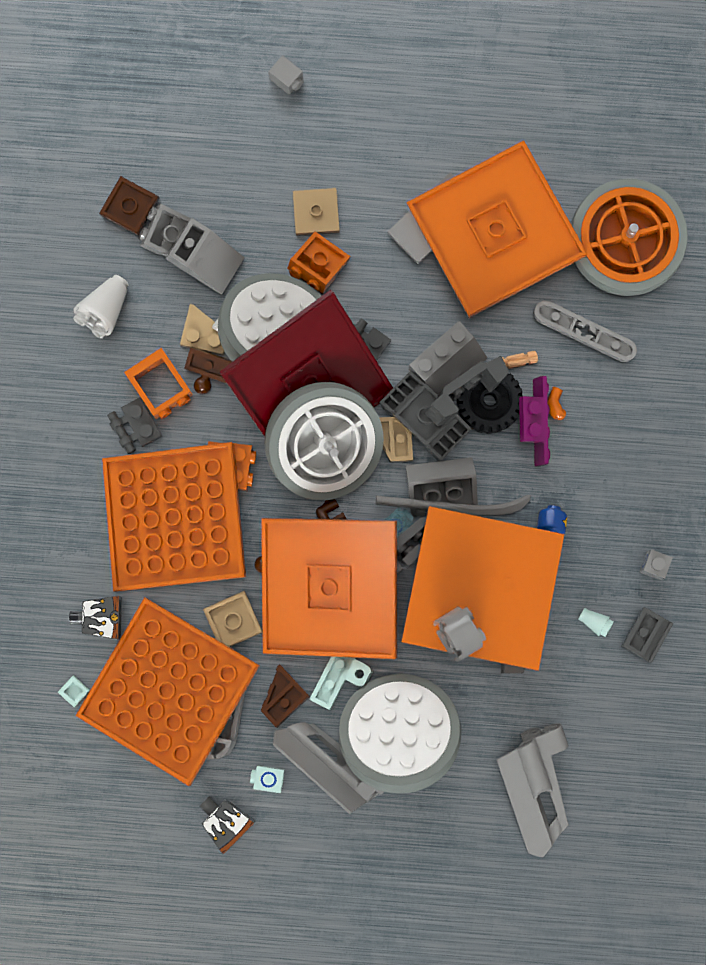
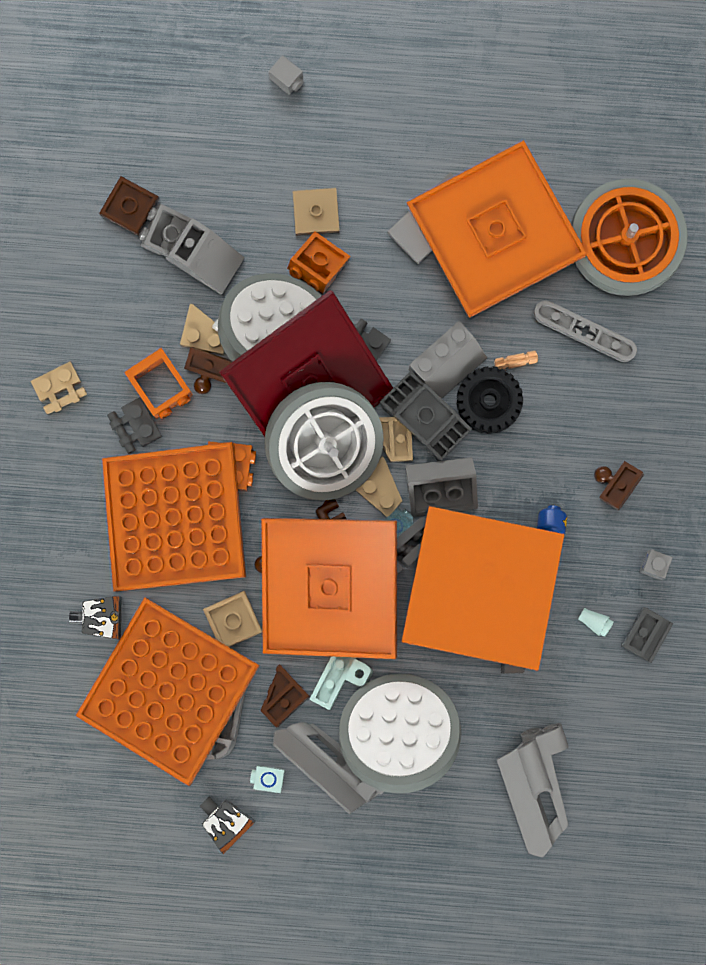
(55, 382): none -> tan plate
(74, 691): light aqua tile -> none
(102, 306): white cone -> none
(381, 489): none -> tan wing
(459, 633): light grey brick -> none
(489, 373): dark grey plate -> none
(497, 509): light grey piece -> none
(534, 420): magenta bracket -> none
(556, 410): orange arm -> none
(620, 485): none -> reddish brown plate

